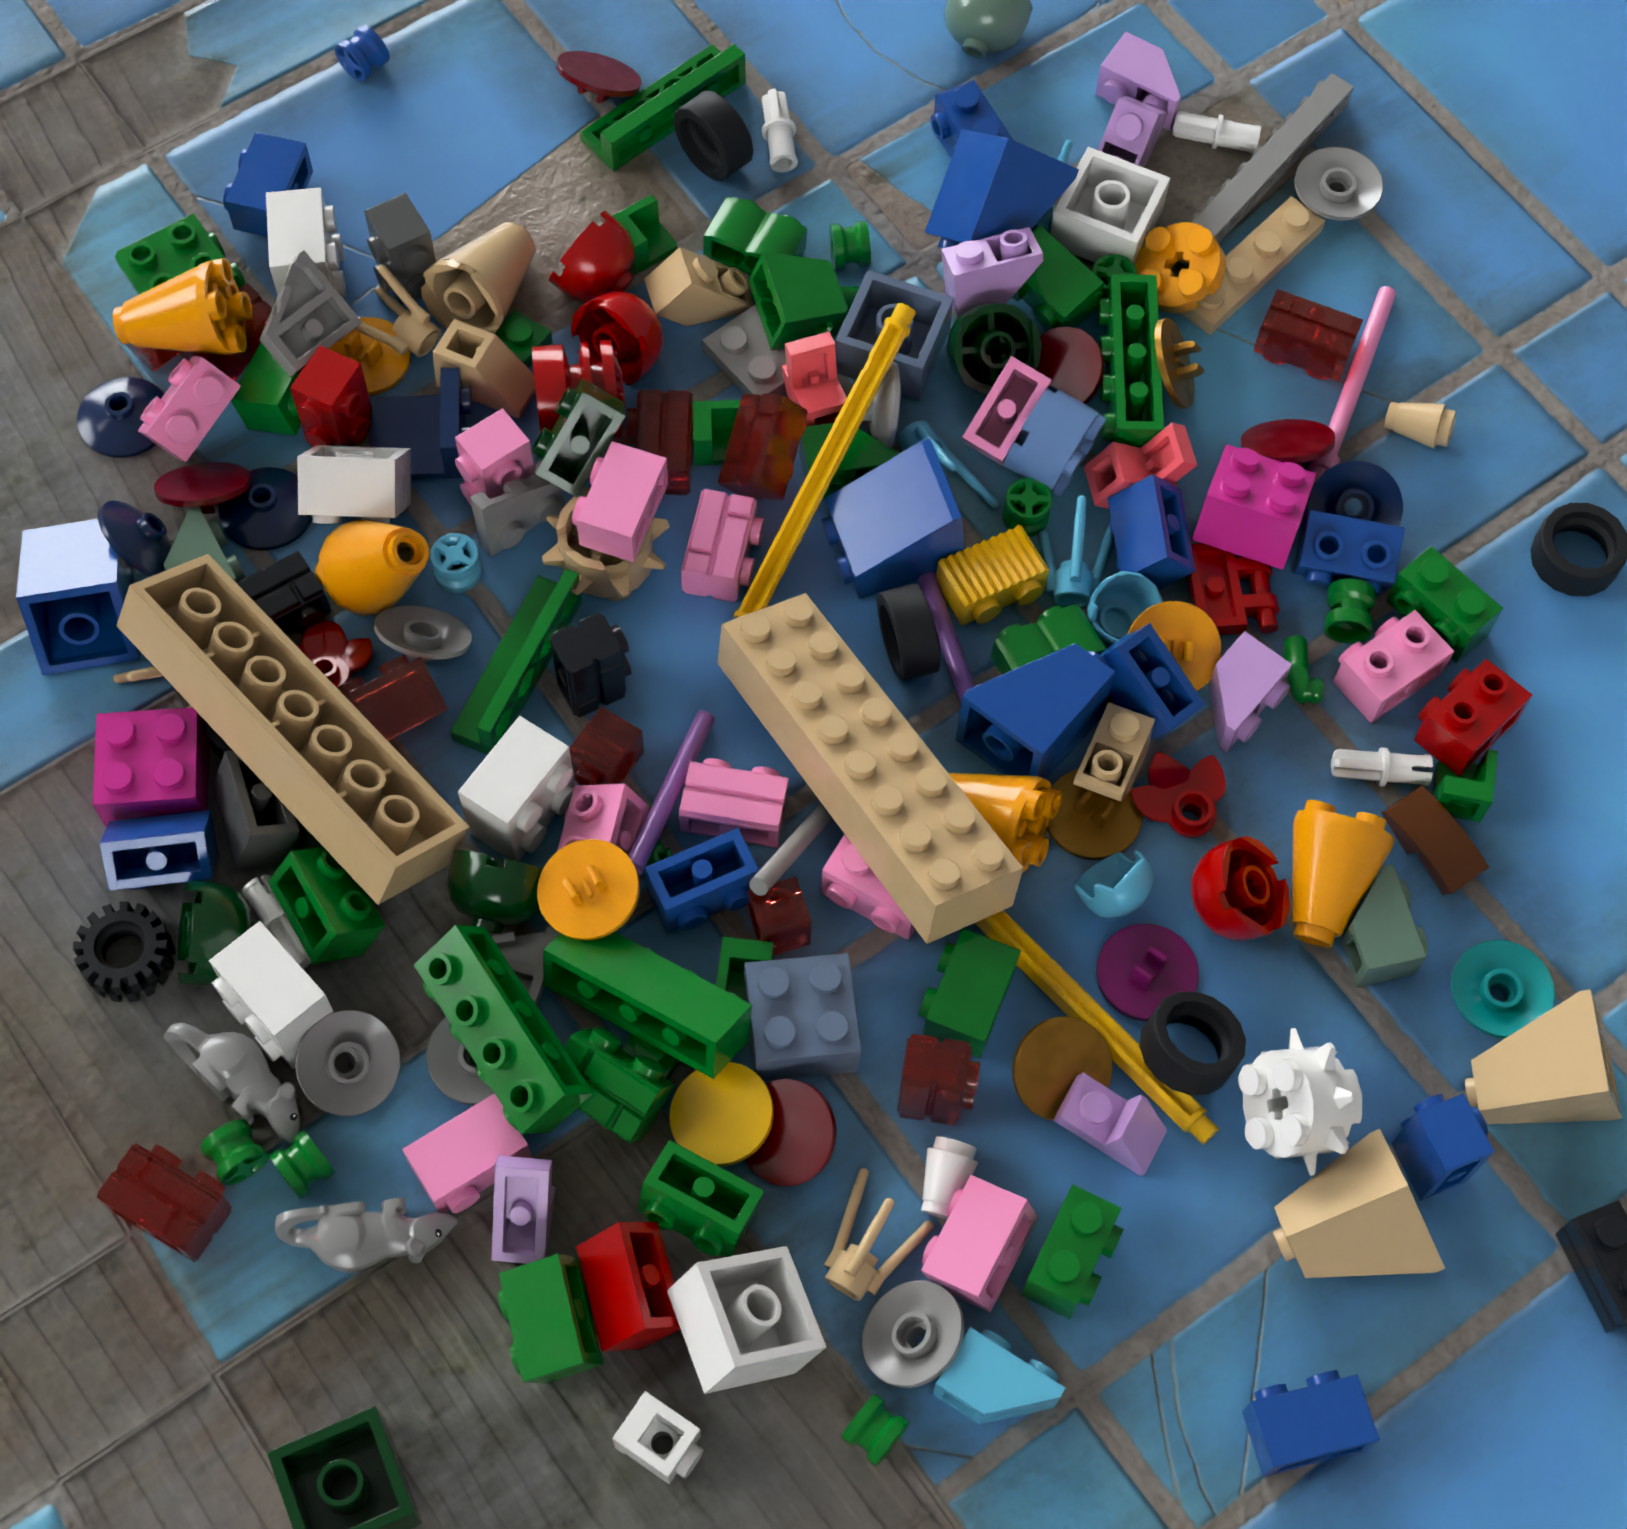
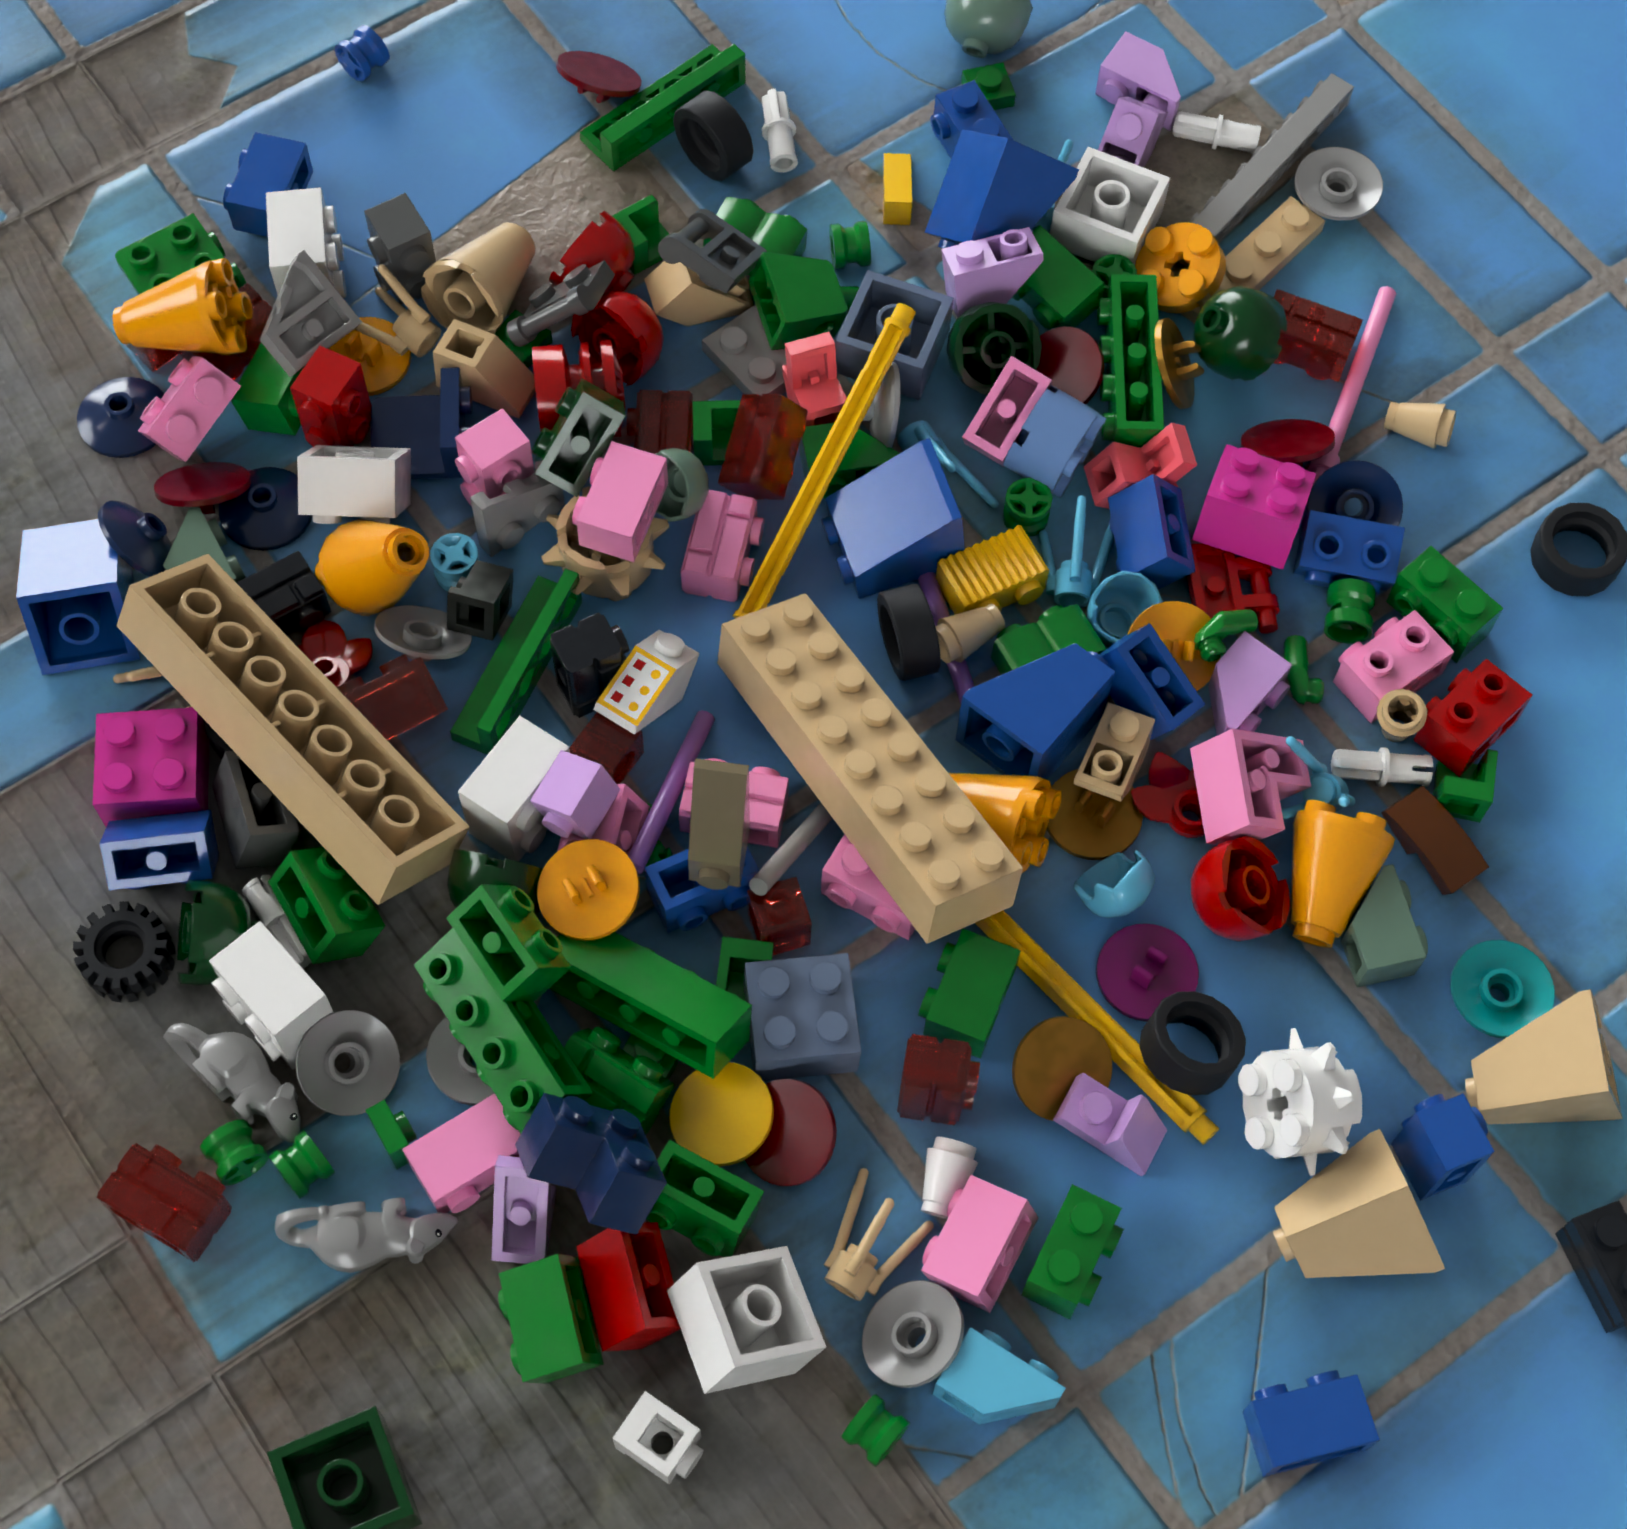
(392, 1130): none -> green plate
(480, 600): none -> pearl dark grey brick
(509, 942): none -> green brick
(551, 304): none -> dark grey plate
(574, 796): none -> lavender brick
(597, 1155): none -> dark blue brick
(648, 681): none -> white slope
(686, 485): none -> sand green hair
(718, 823): none -> dark tan slope
(722, 260): none -> dark grey plate
(897, 189): none -> yellow piece
(967, 631): none -> tan cone
(994, 84): none -> green plate
(1223, 623): none -> green arm
(1239, 332): none -> dark green cylinder
(1242, 782): none -> bright pink brick
(1324, 786): none -> medium azure plant
(1401, 705): none -> tan cone

